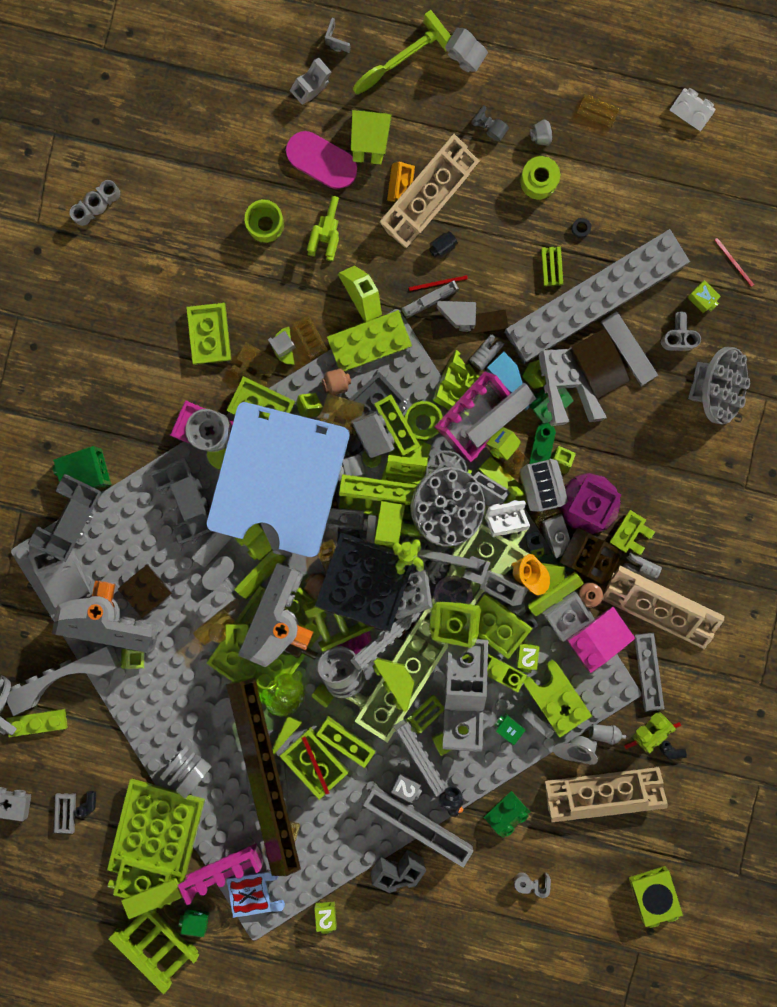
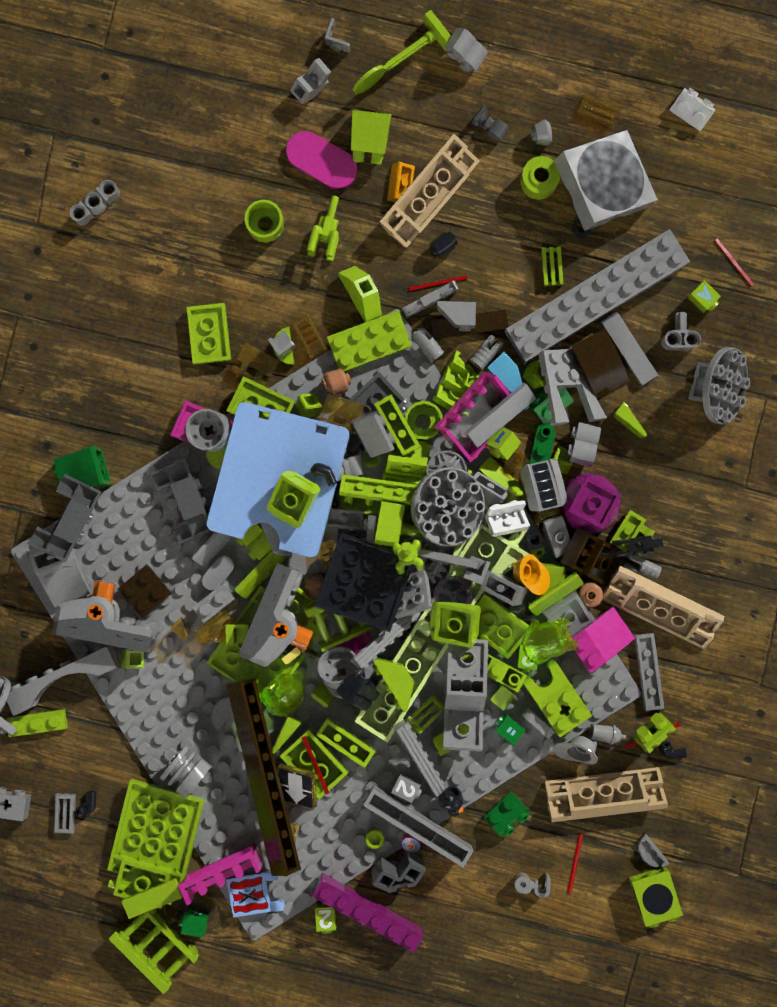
(180, 629): none -> clear yellow slope
(292, 655): none -> light yellow tile
(293, 498): none -> lime slope
(298, 786): none -> tile
(325, 471): none -> black arm
(358, 691): none -> black brick
(367, 912): none -> magenta brick
(374, 838): none -> lime tile
(410, 843): none -> tile
(427, 344): none -> light grey hinge
(502, 697): none -> lime slope
(547, 640): none -> clear neon green hair
(576, 857): none -> red piece
(584, 444): none -> light grey brick
(605, 179): none -> tile
(626, 417): none -> lime slope
(646, 542): none -> black hinge
(650, 853): none -> light grey tile

